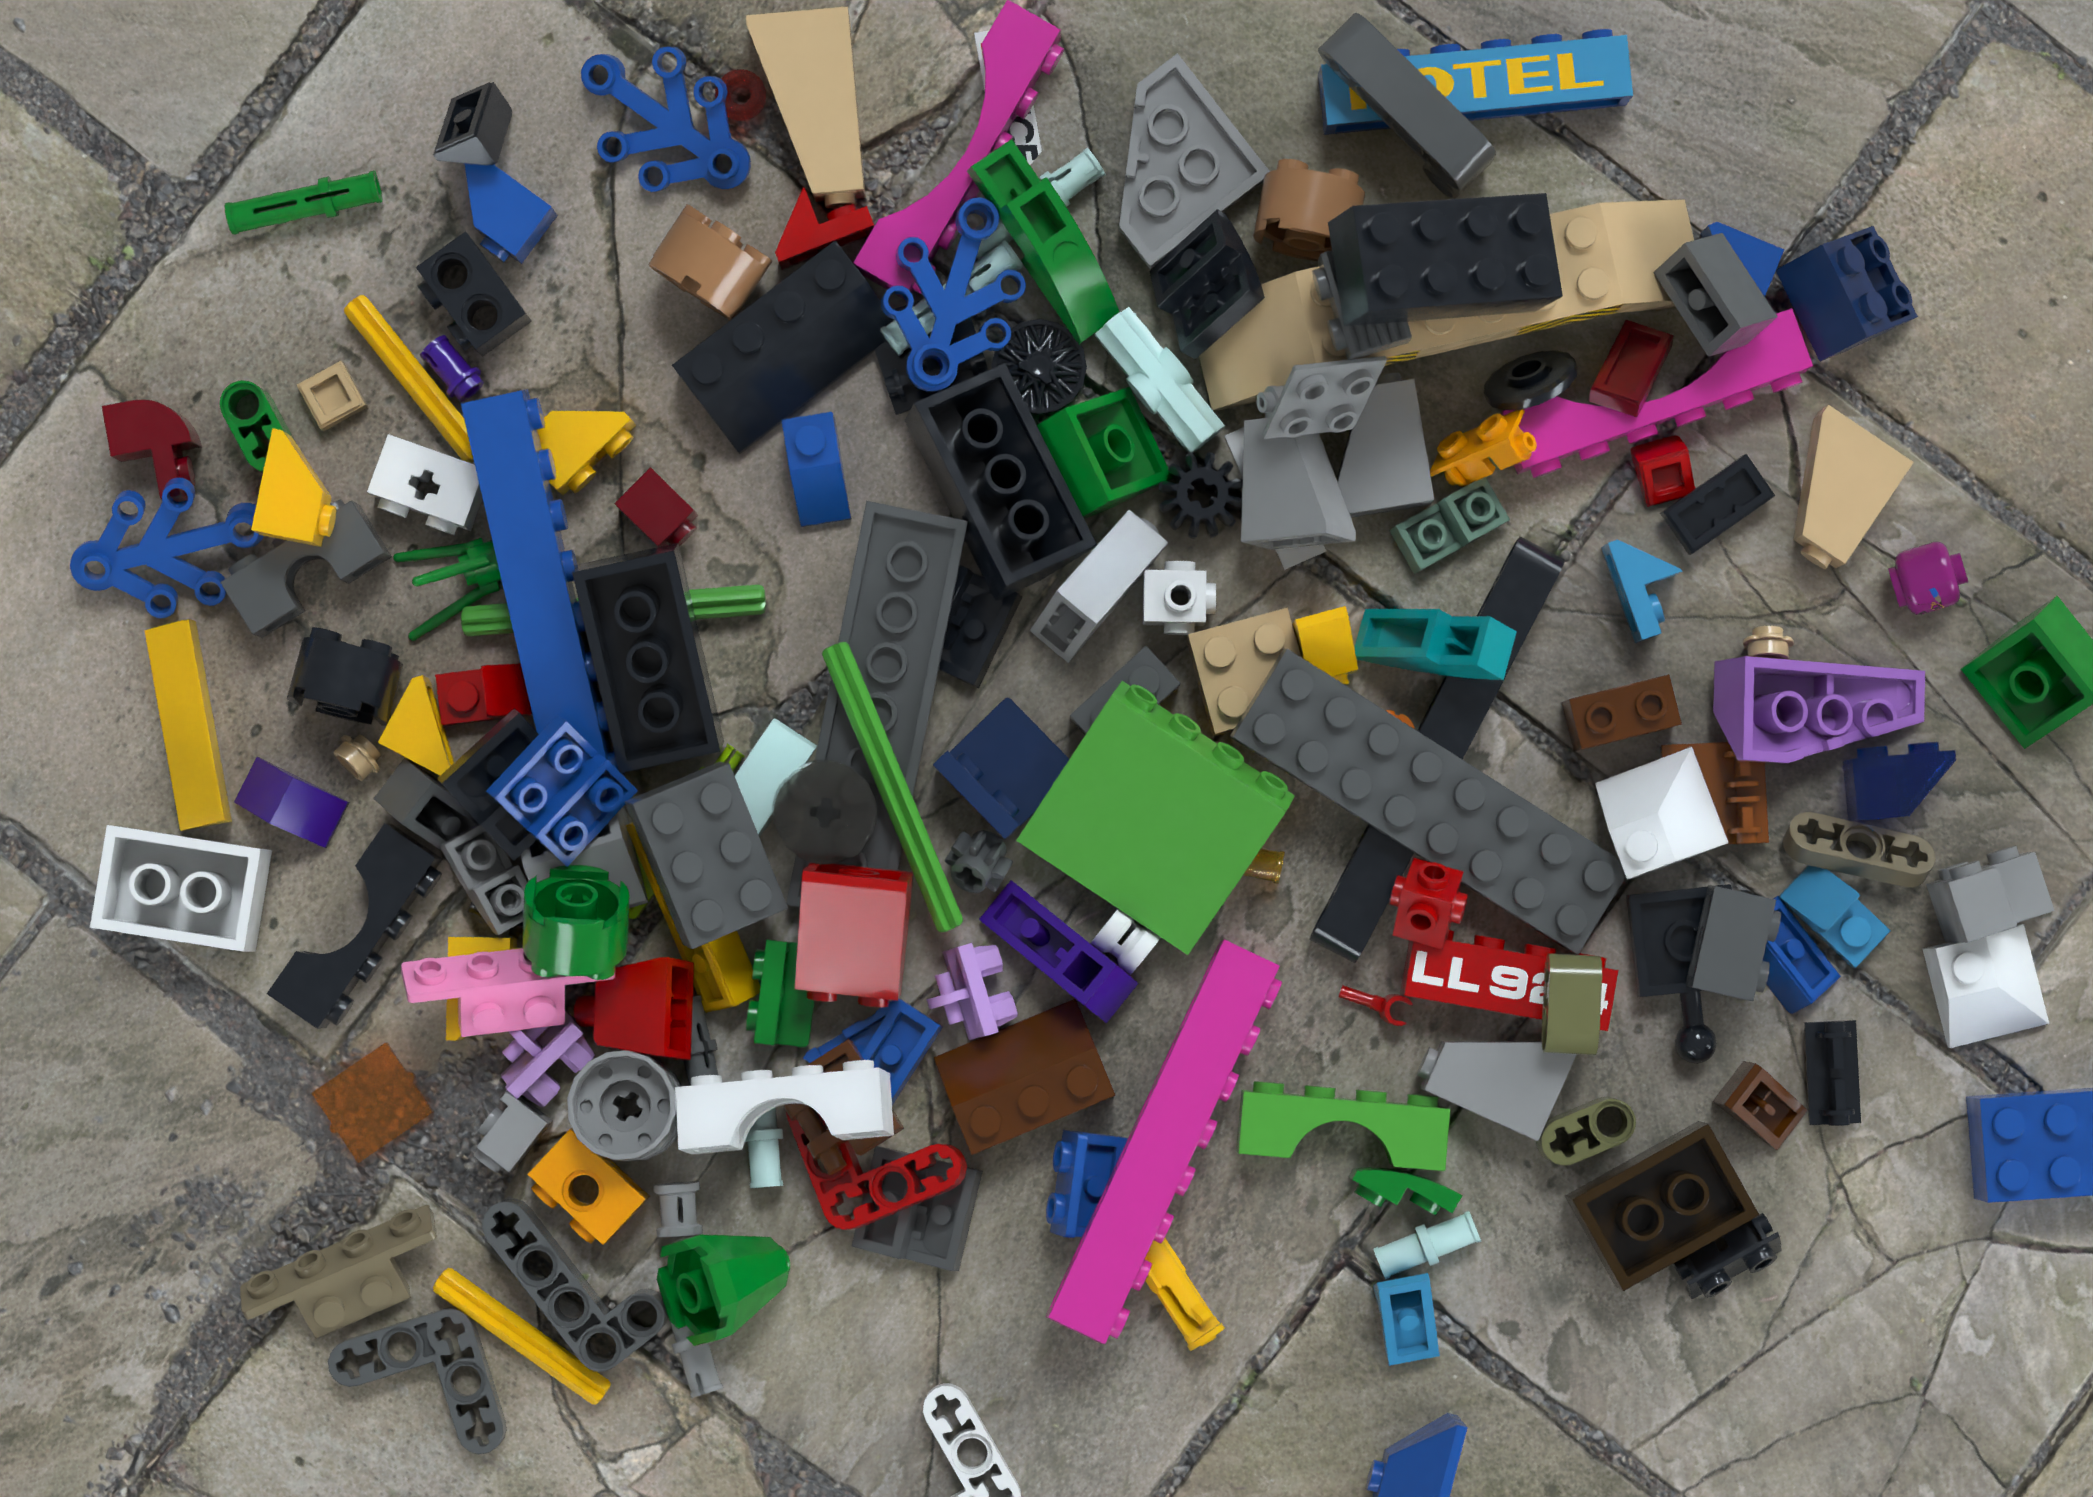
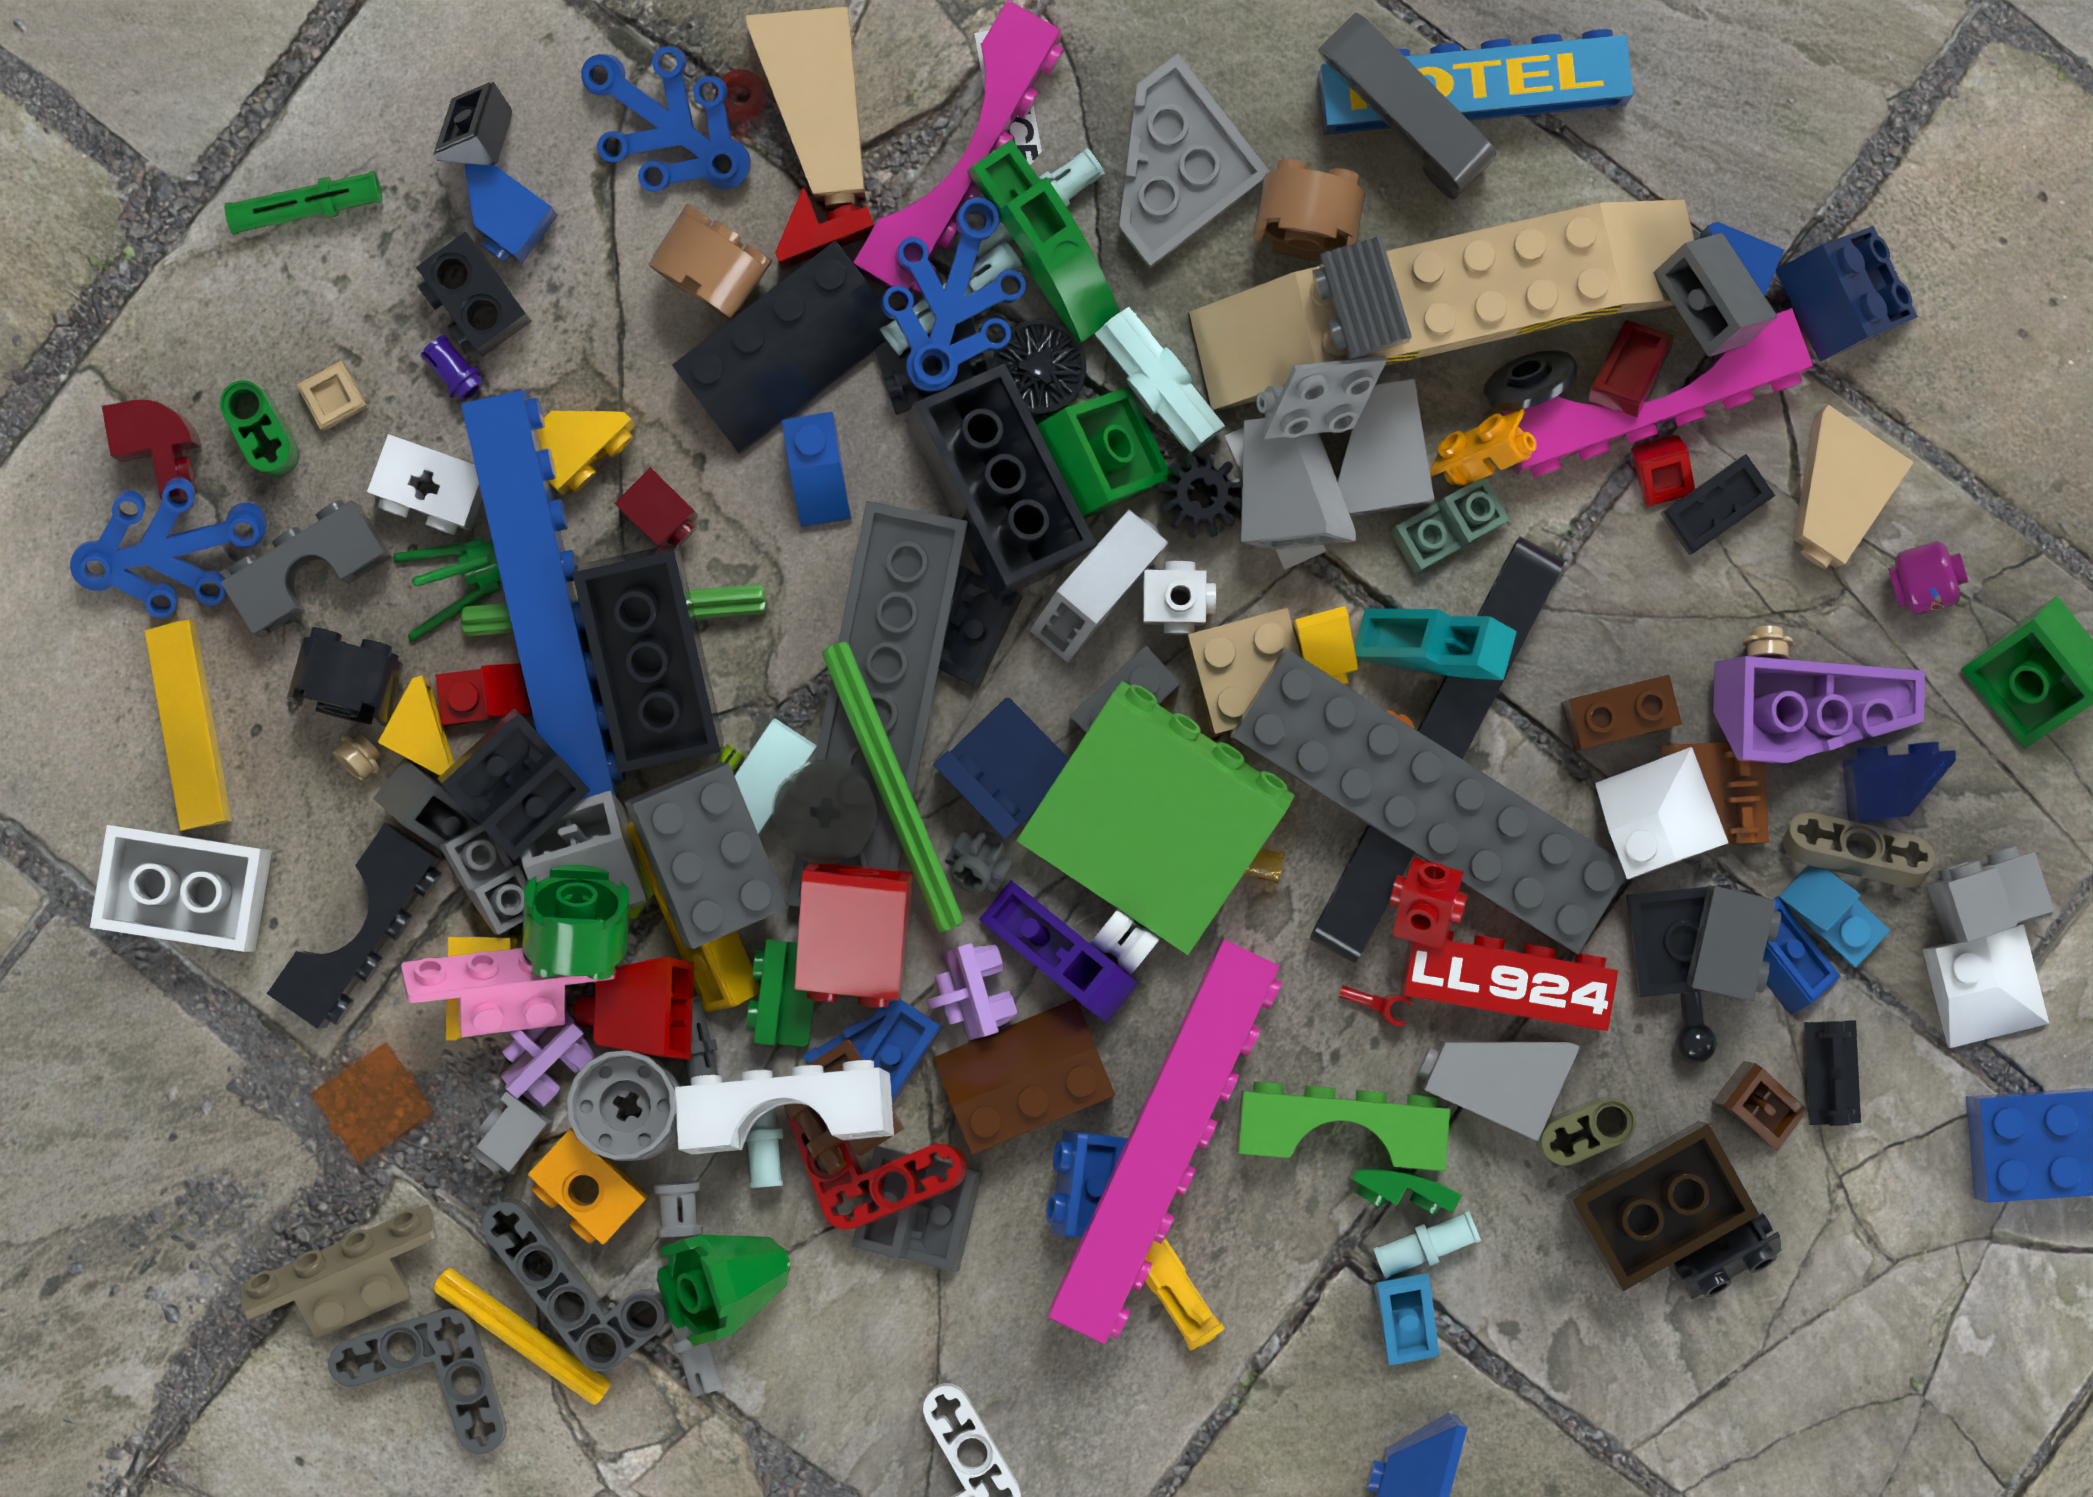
(291, 496): yellow slope -> none
(291, 802): dark purple slope -> none
(410, 374): yellow axle -> none
(562, 790): blue slope -> none
(1206, 284): black slope -> none
(1444, 259): black brick -> none
(1571, 1004): olive beam -> none
(1630, 573): dark azure slope -> none

